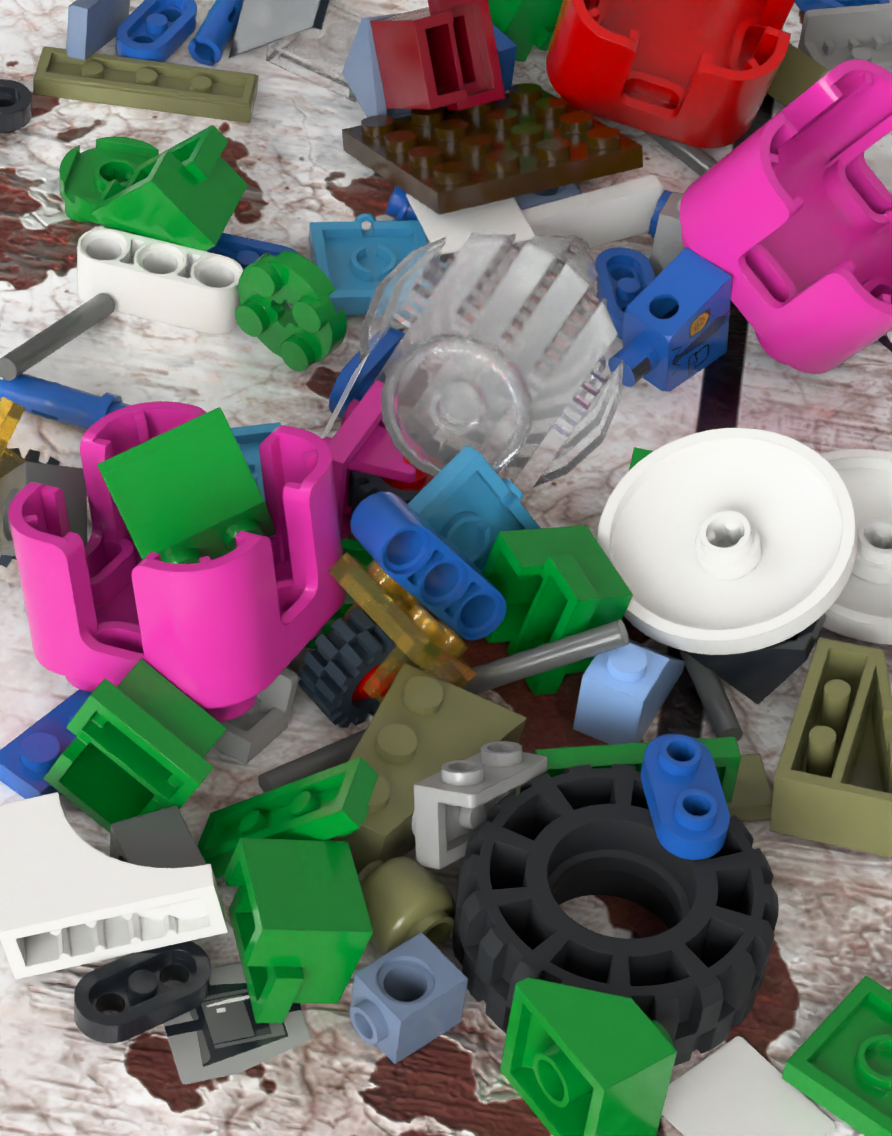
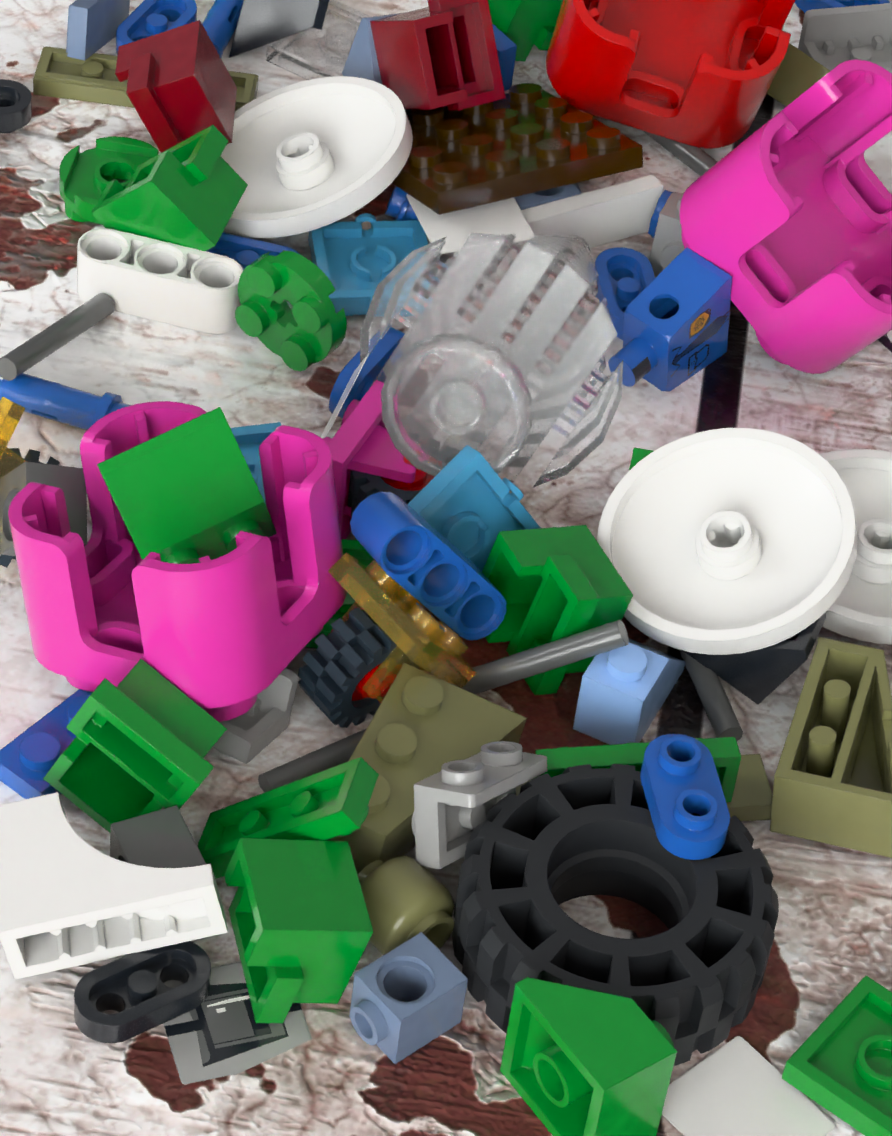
(178, 84): none -> dark red plate
(315, 154): none -> white dish

